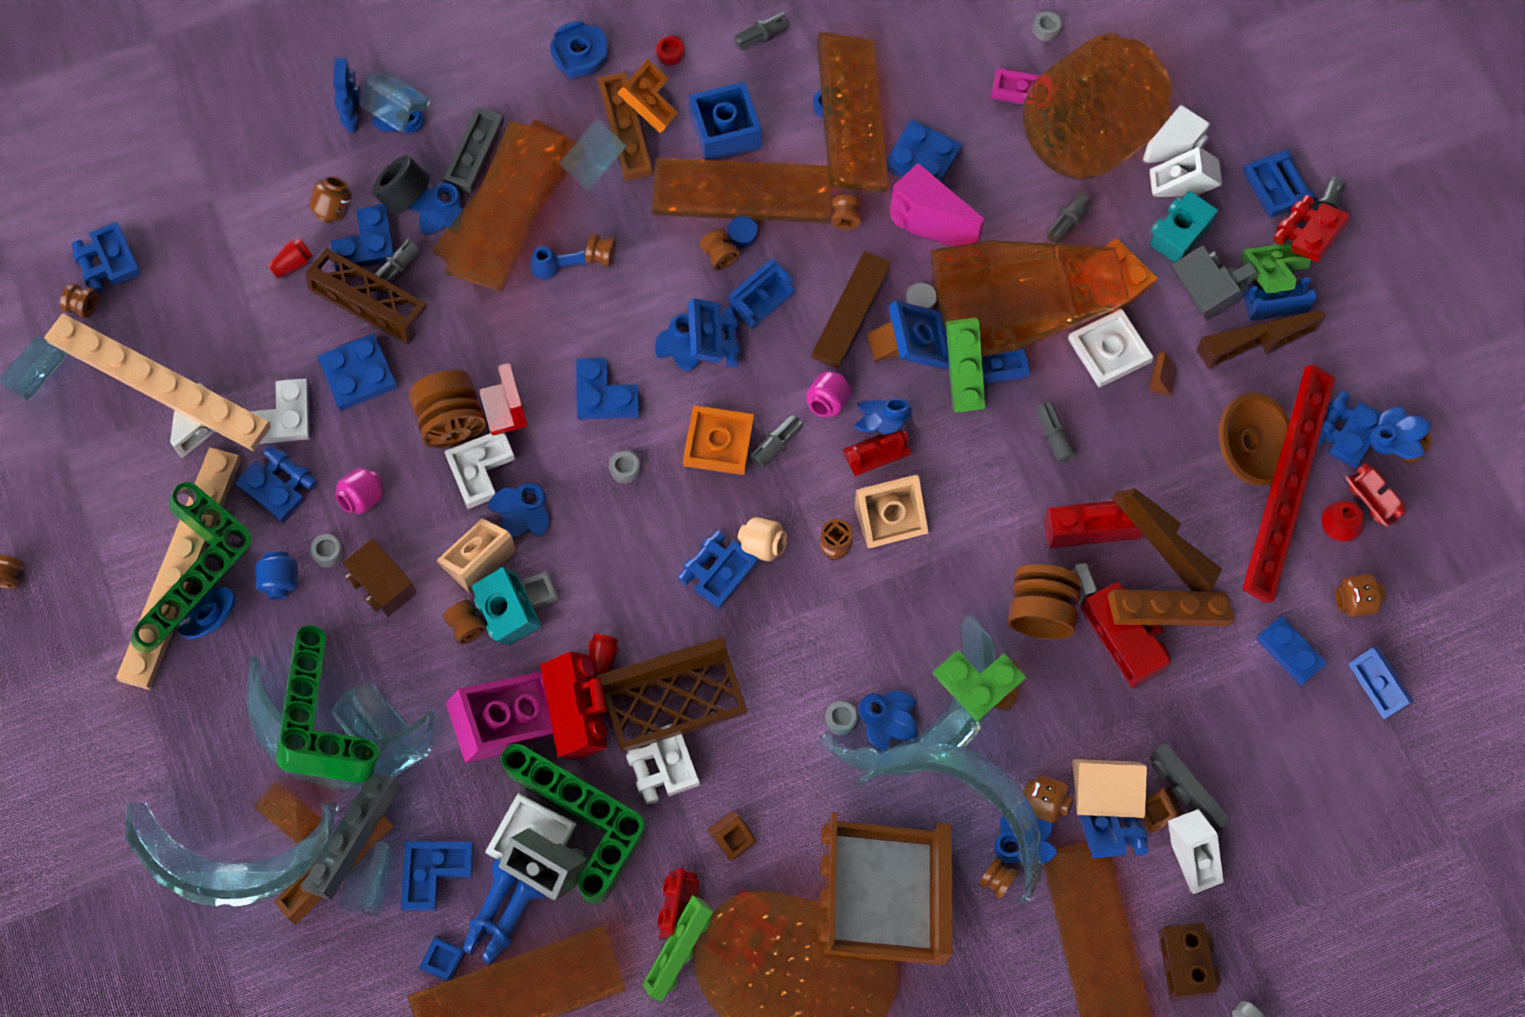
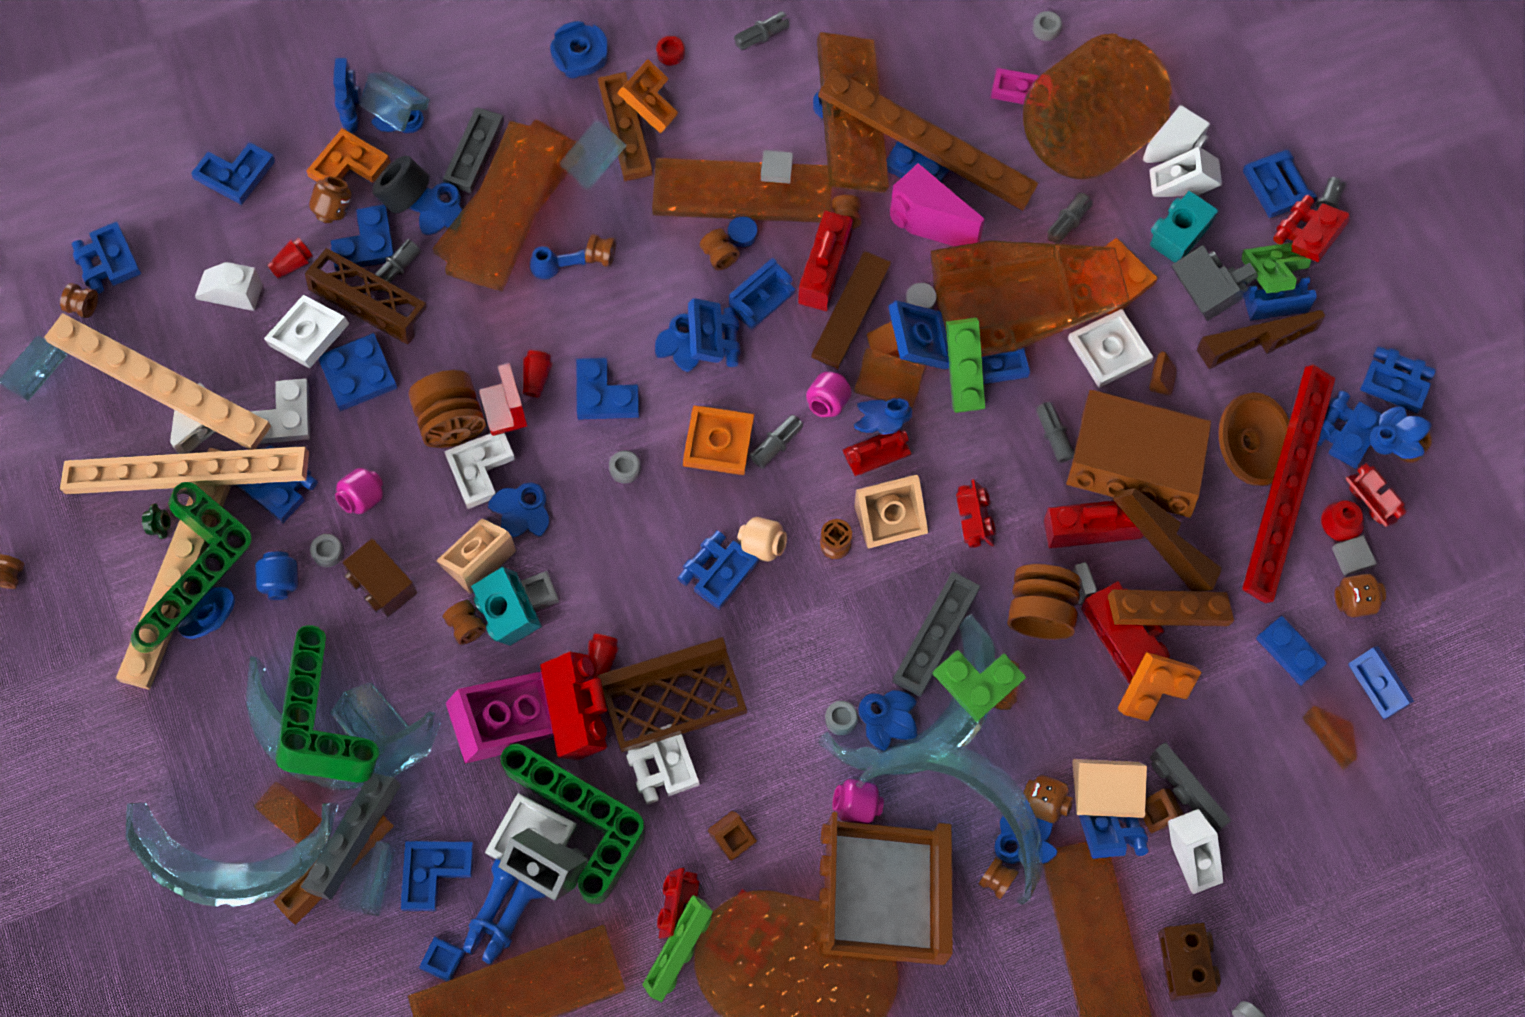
(156, 521): none -> dark green plate
(172, 469): none -> light nougat plate
(230, 286): none -> white slope
(235, 179): none -> blue plate
(306, 331): none -> white plate
(348, 153): none -> orange plate
(535, 372): none -> red cone
(725, 121): blue brick -> none
(776, 166): none -> light grey tile
(825, 261): none -> red piece
(857, 804): none -> dark pink head
(889, 377): none -> clear orange panel
(928, 139): none -> dark orange plate
(936, 634): none -> dark grey plate
(975, 502): none -> red hinge
(1141, 448): none -> dark orange panel
(1152, 679): none -> orange plate
(1334, 734): none -> clear orange slope
(1354, 555): none -> light grey tile
(1394, 385): none -> blue plate

